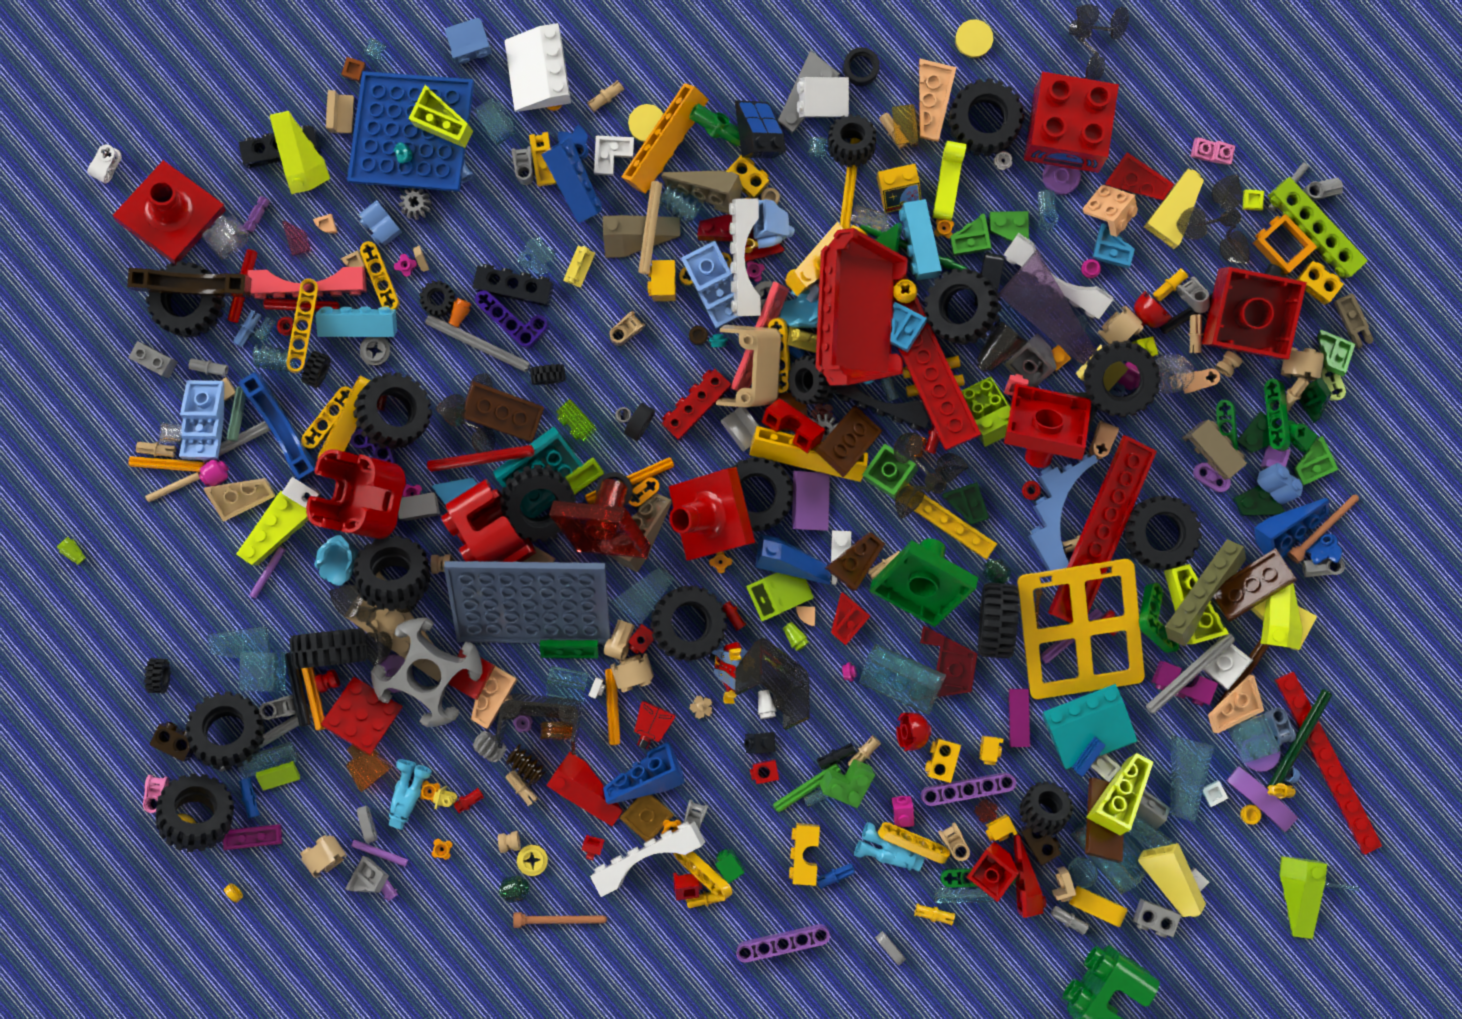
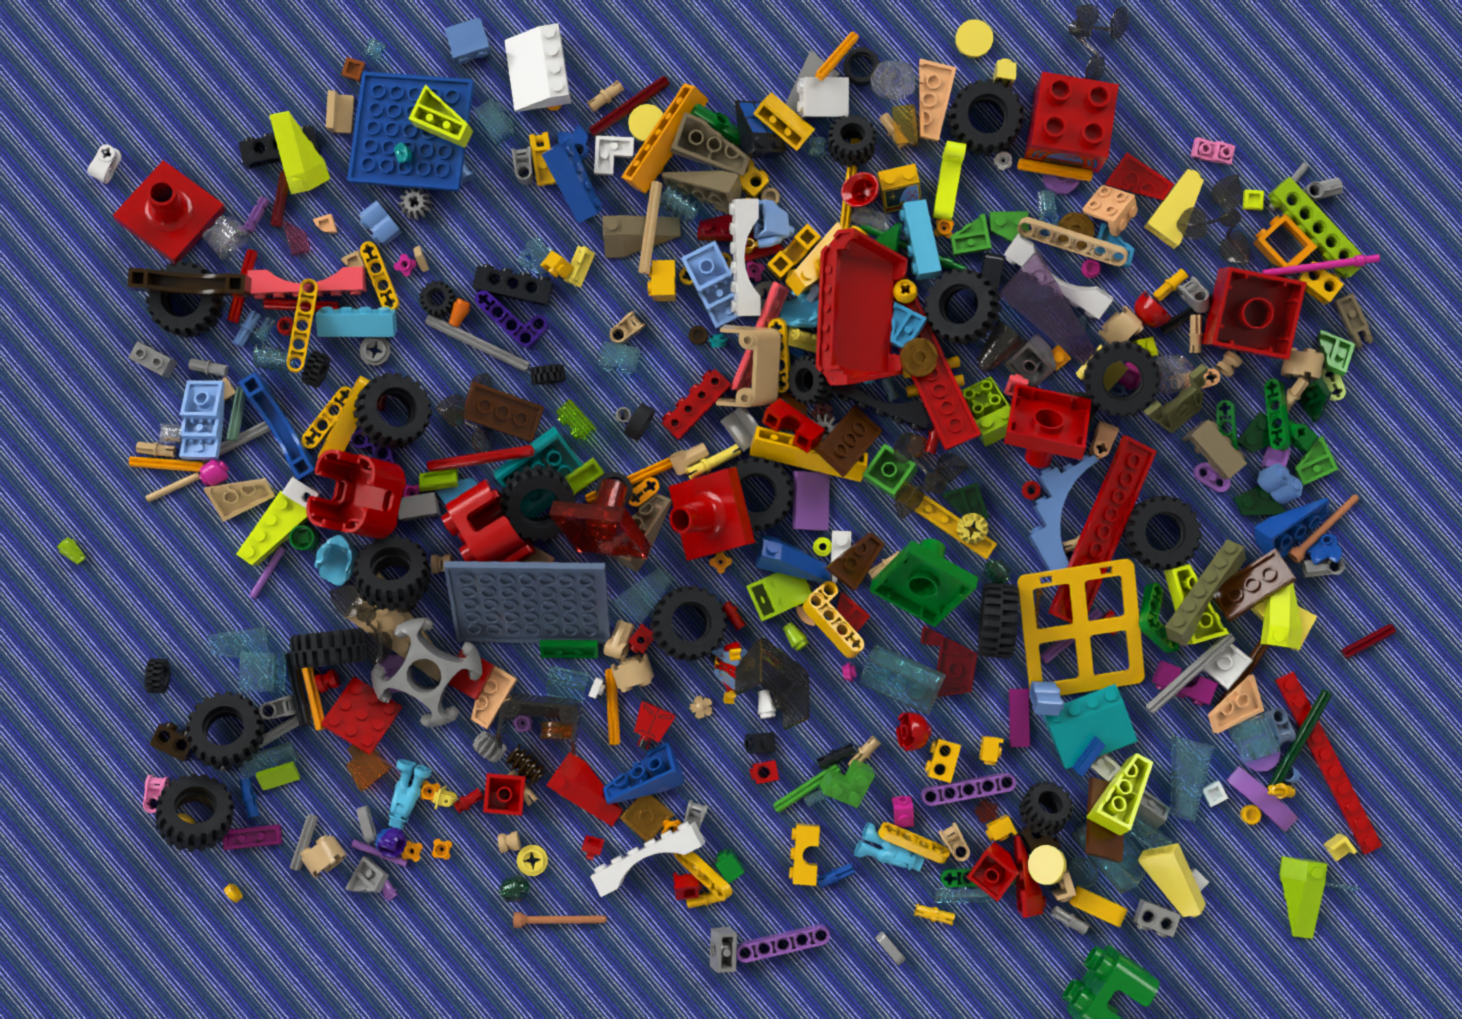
(280, 201): none -> dark red axle
(304, 538): none -> green wheel
(304, 841): none -> light grey axle
(391, 842): none -> dark purple piece
(417, 847): none -> light orange plate
(438, 480): none -> lime tile
(504, 794): none -> red slope
(557, 265): none -> yellow brick
(619, 357): none -> clear light blue brick
(629, 106): none -> dark red axle
(685, 459): none -> tan piece
(705, 145): none -> dark tan wedge
(707, 464): none -> light yellow pin
(723, 949): none -> light grey brick
(783, 121): none -> yellow brick
(800, 246): none -> yellow arch
(827, 542): none -> neon yellow plate
(836, 56): none -> light orange axle
(836, 621): none -> yellow beam
(860, 189): none -> red hat
(893, 80): none -> clear brick
(918, 357): none -> pearl gold tile
(968, 520): none -> light yellow gear
(1005, 71): none -> light yellow slope
(1046, 698): none -> medium blue brick
(1047, 865): none -> light yellow tile
(1055, 169): none -> light orange axle
(1071, 245): none -> tan beam
(1078, 223): none -> pearl gold tile
(1183, 407): none -> olive wing
(1339, 846): none -> light yellow panel
(1358, 260): none -> dark pink bar
(1368, 641): none -> dark red axle

